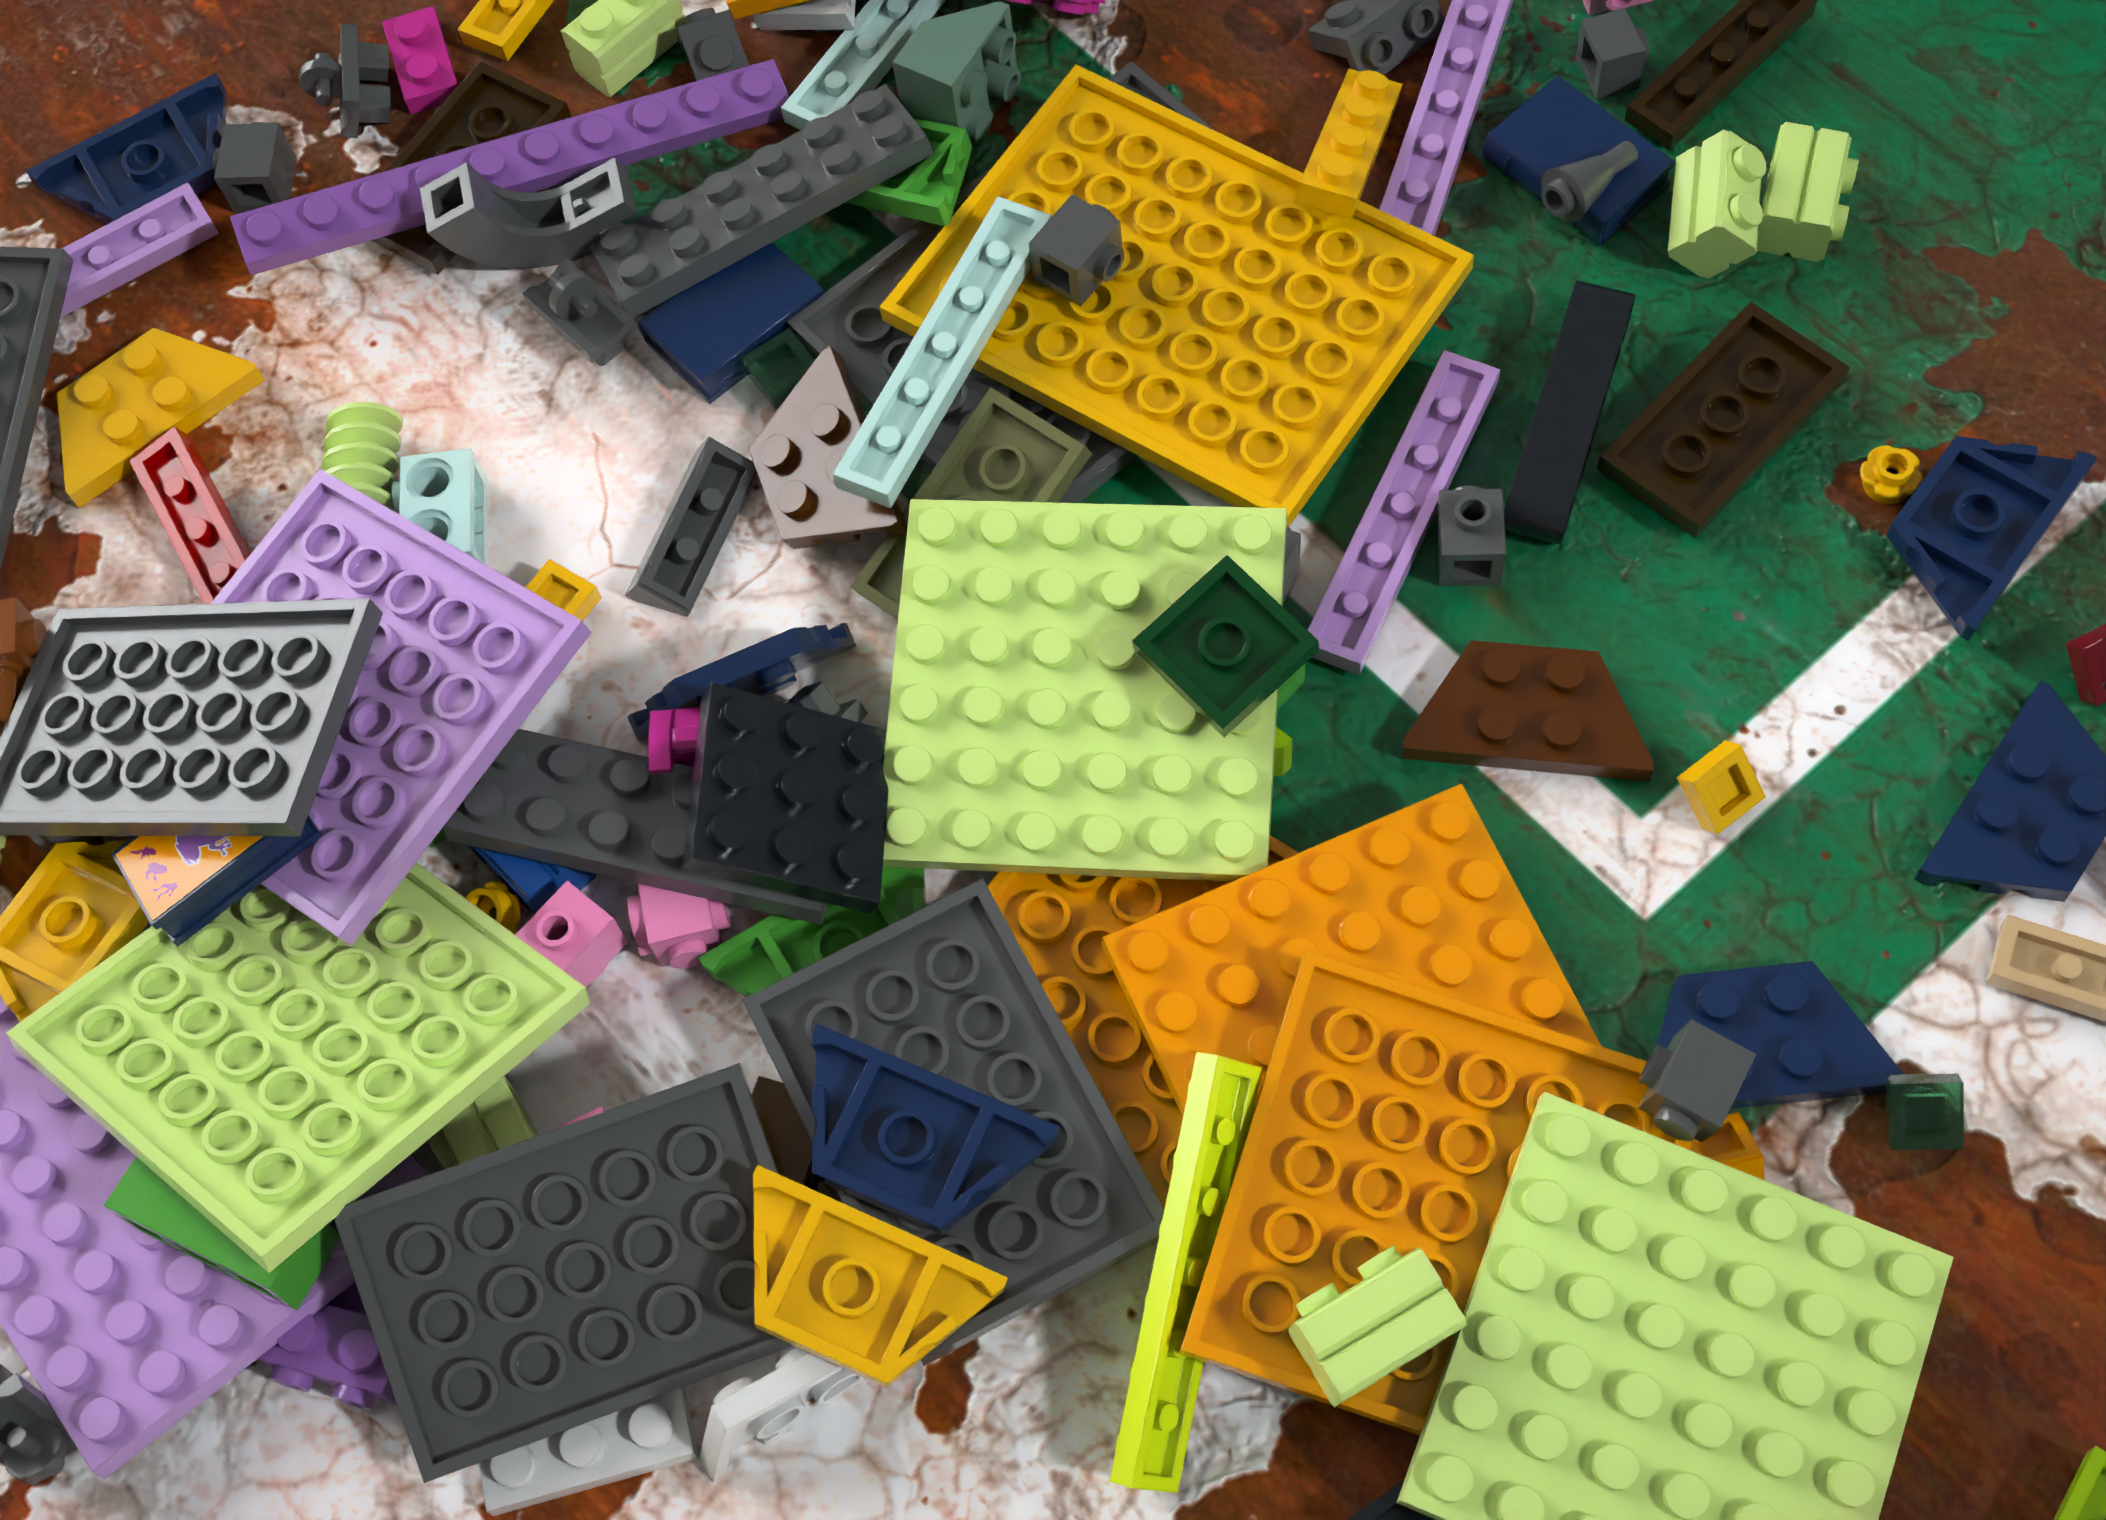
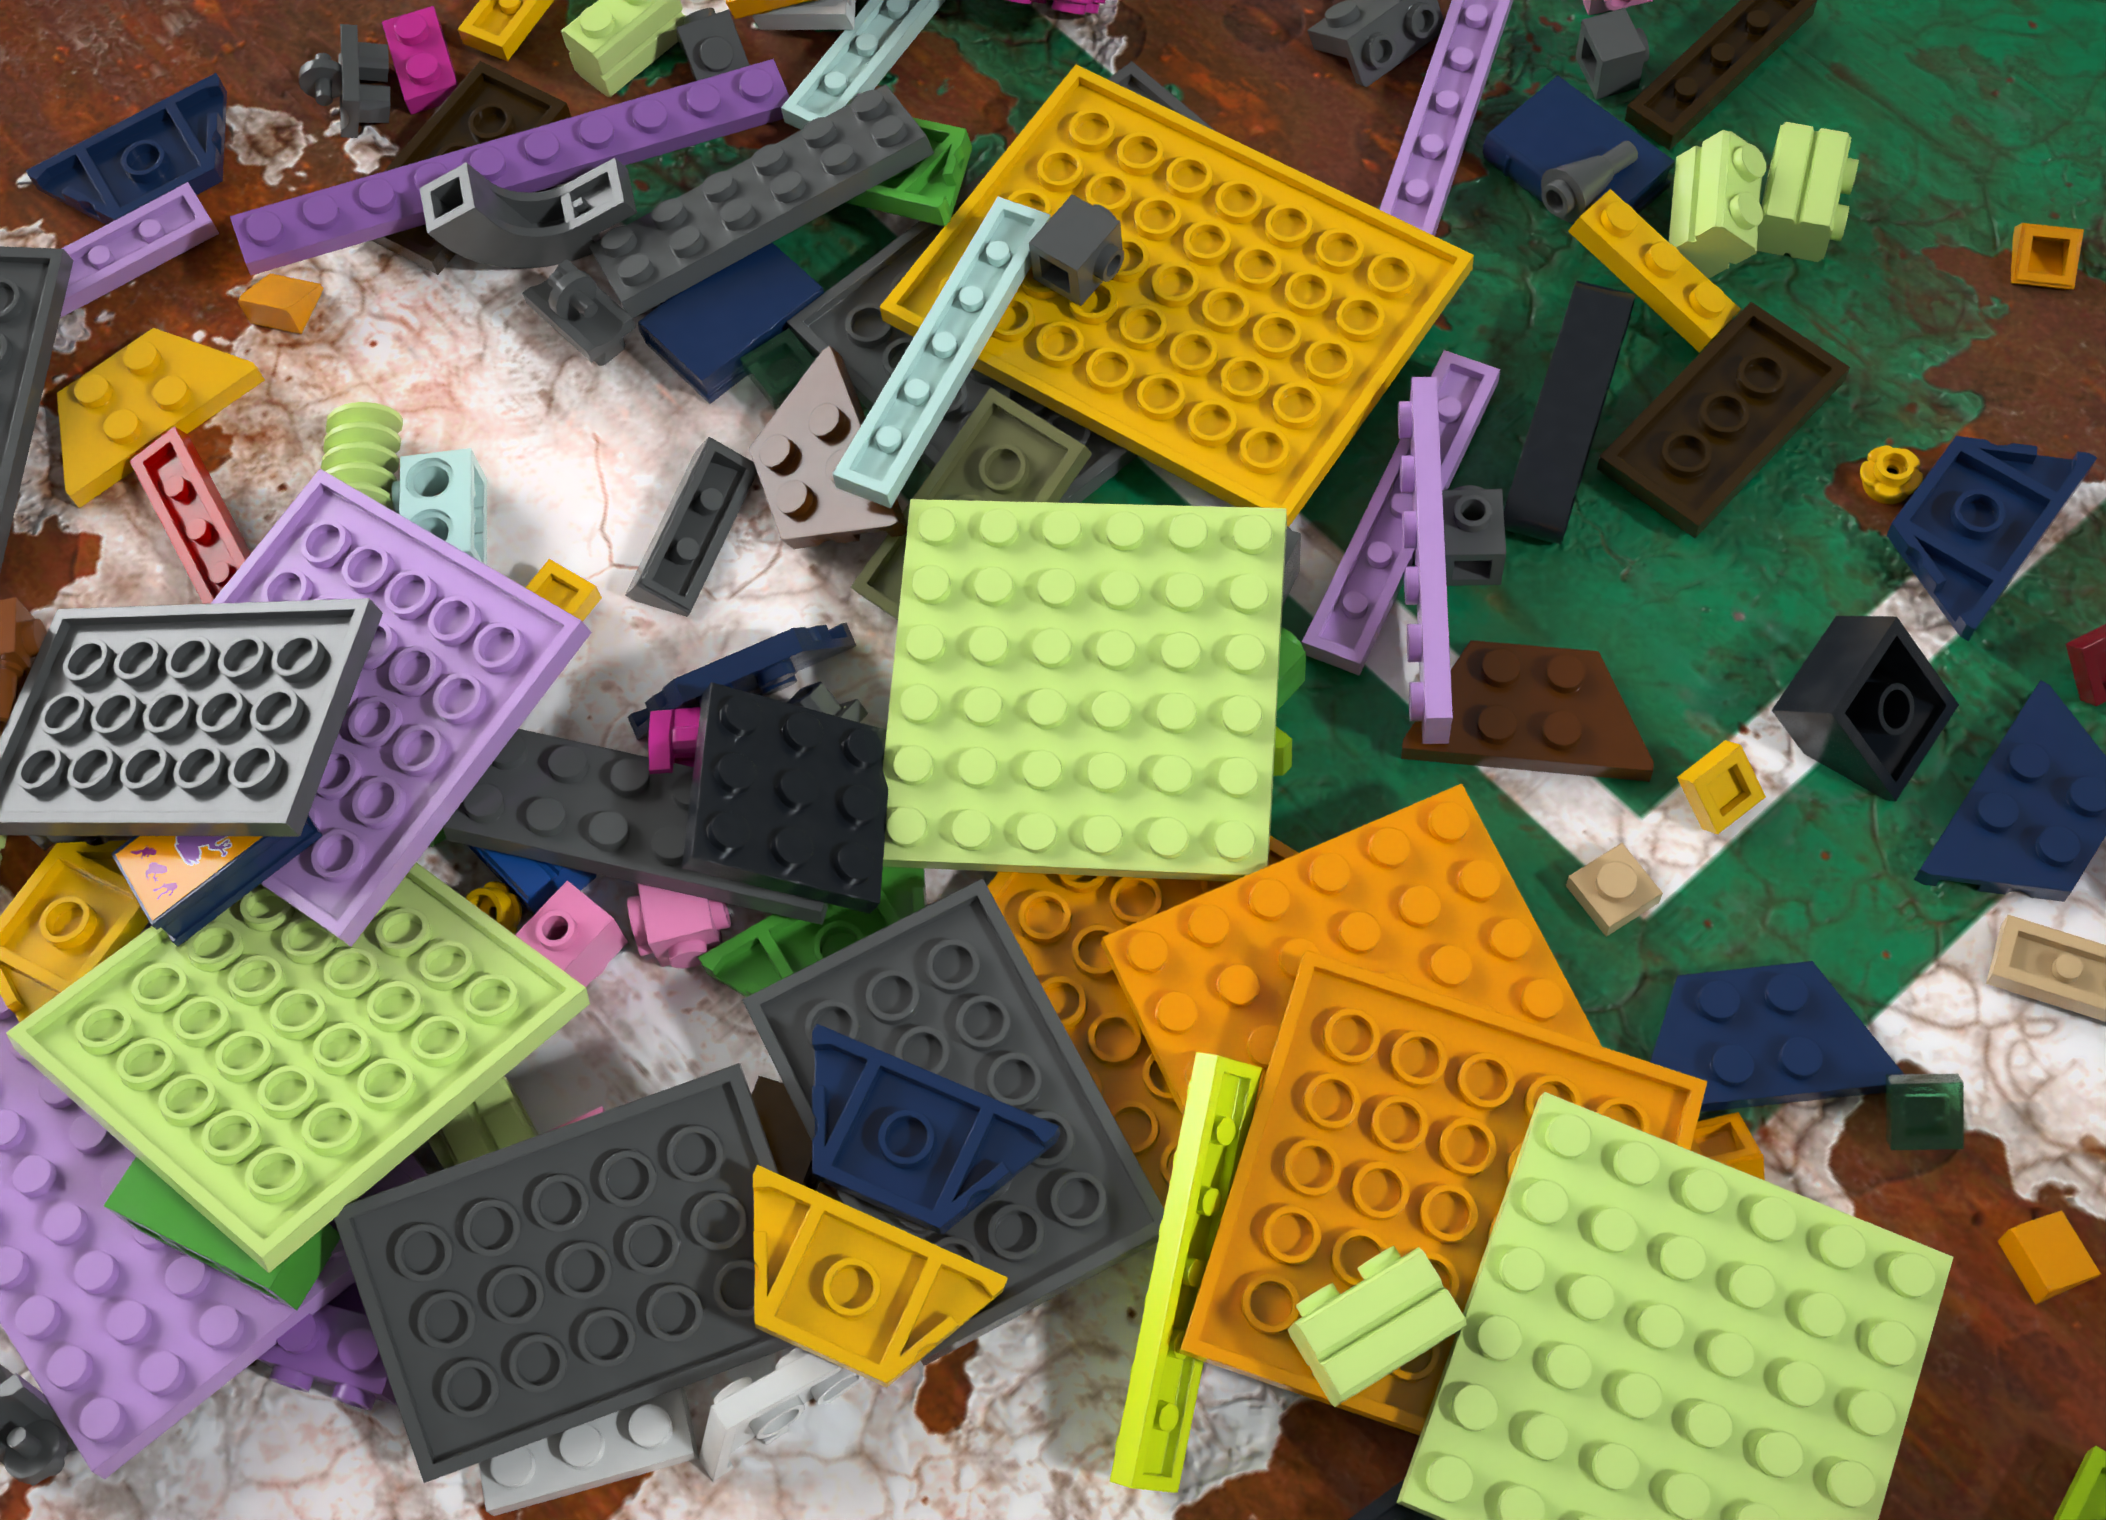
(254, 165): dark grey brick -> none
(281, 302): none -> light orange slope
(960, 68): sand green slope -> none
(1225, 645): dark green plate -> none
(1349, 143): yellow plate -> none
(1426, 582): none -> lavender plate
(1614, 889): none -> tan plate
(1654, 270): none -> yellow plate
(1693, 1082): dark grey brick -> none
(1867, 703): none -> black slope
(2045, 255): none -> light orange slope
(2048, 1256): none -> light orange slope

